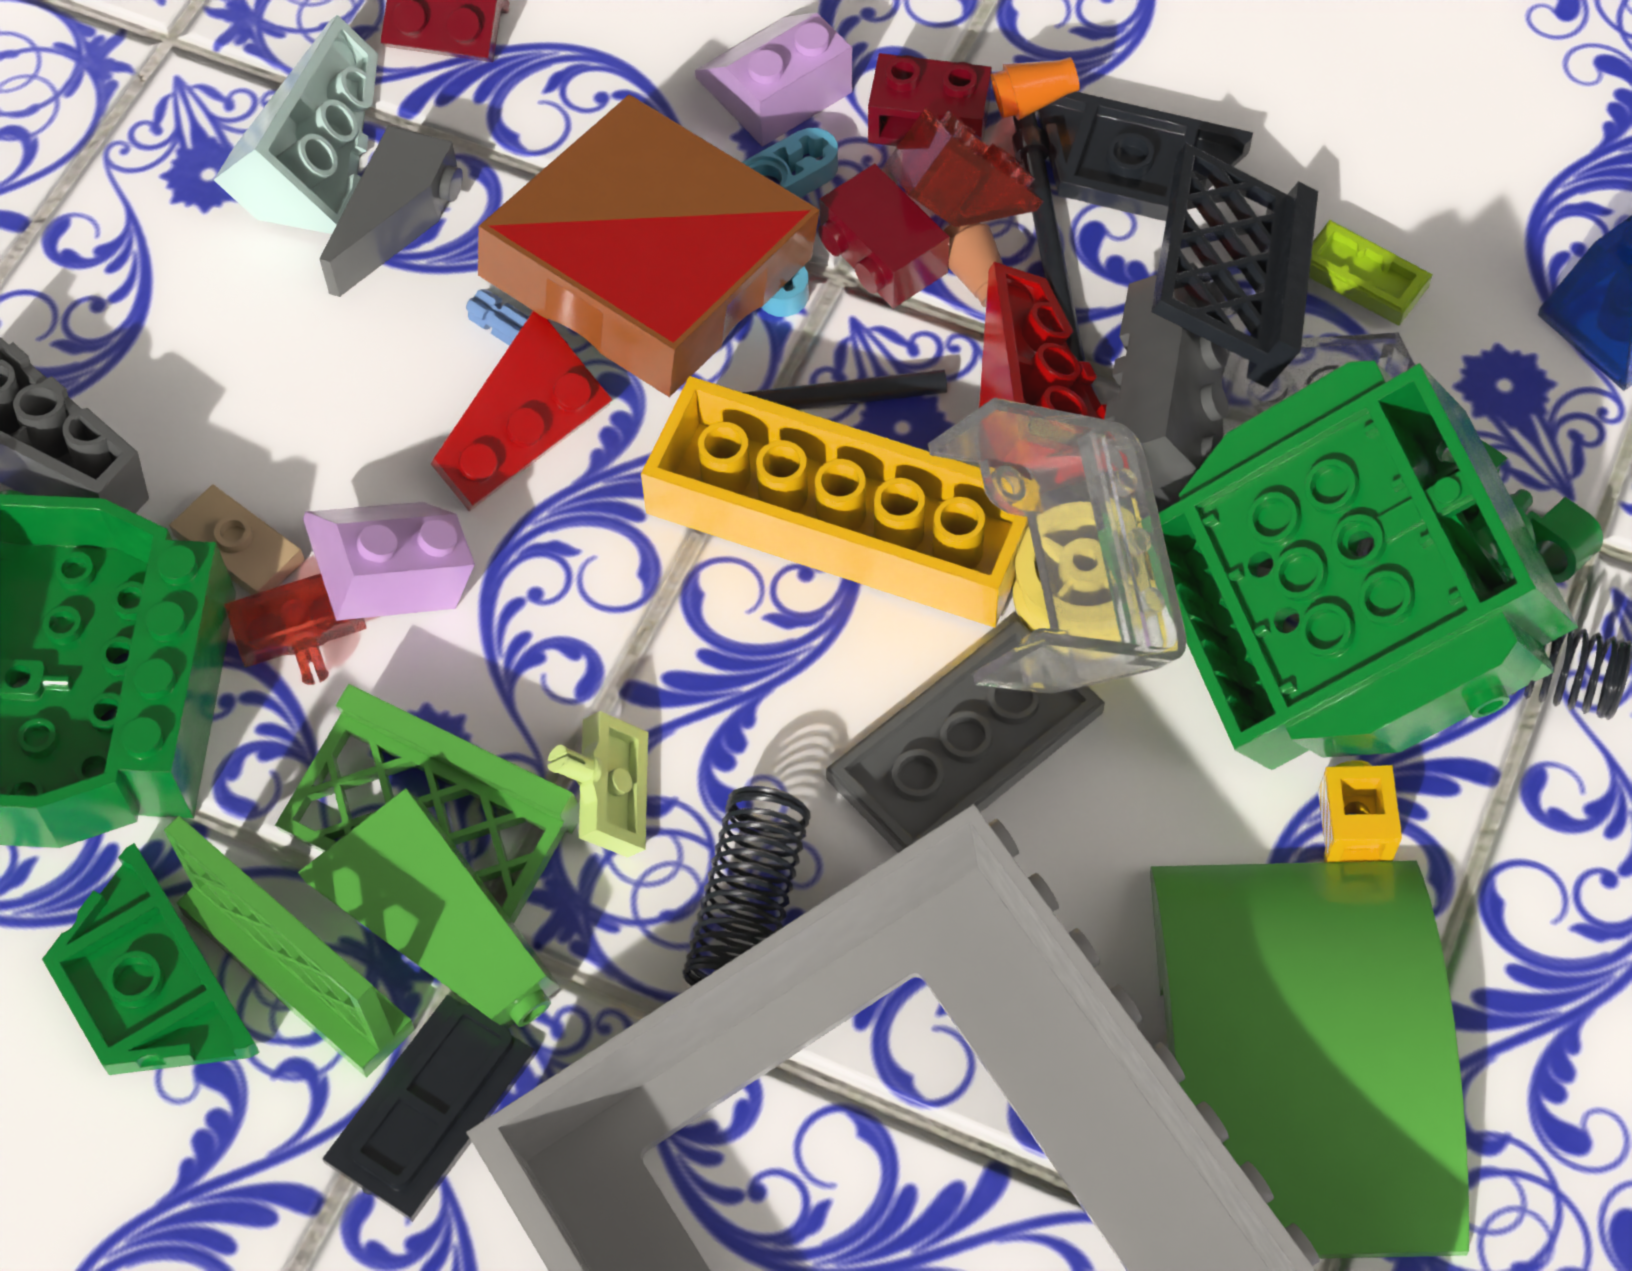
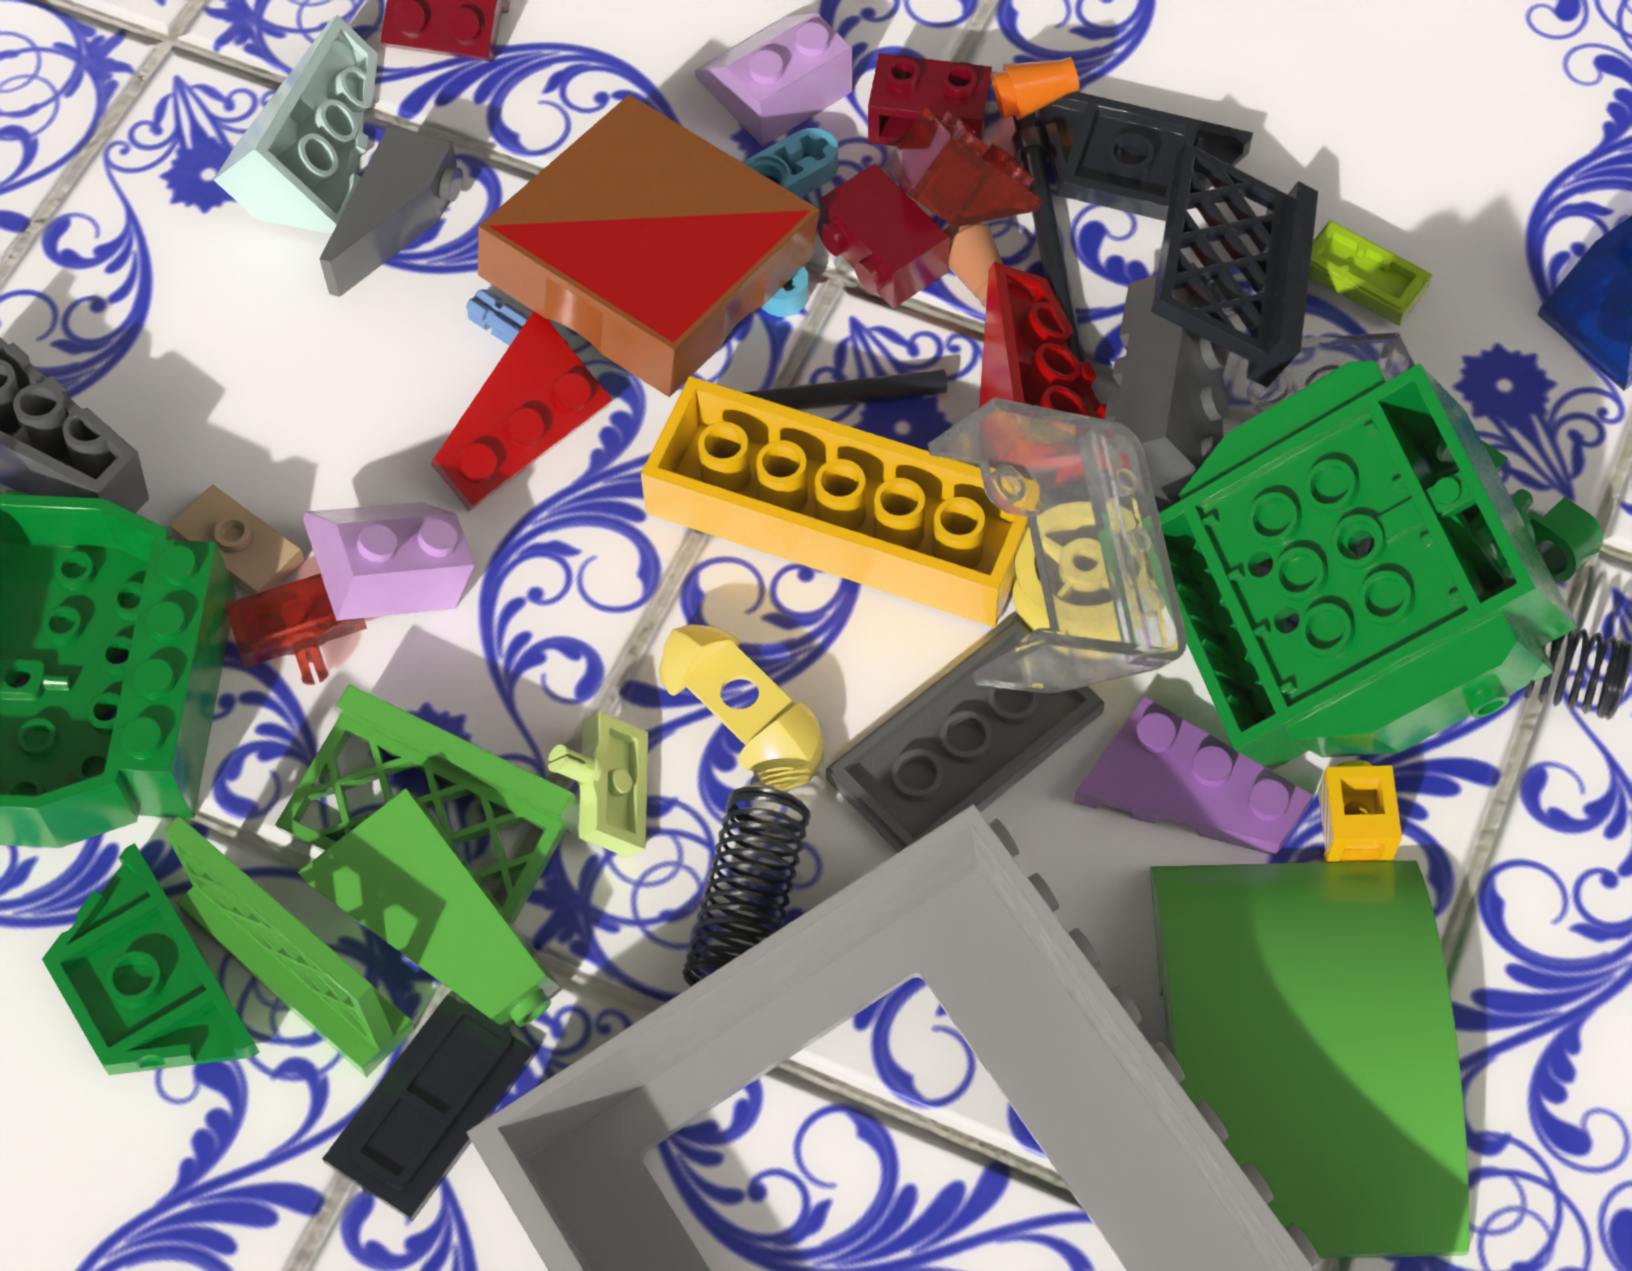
(779, 735): none -> light yellow piece
(1189, 778): none -> medium lavender wing

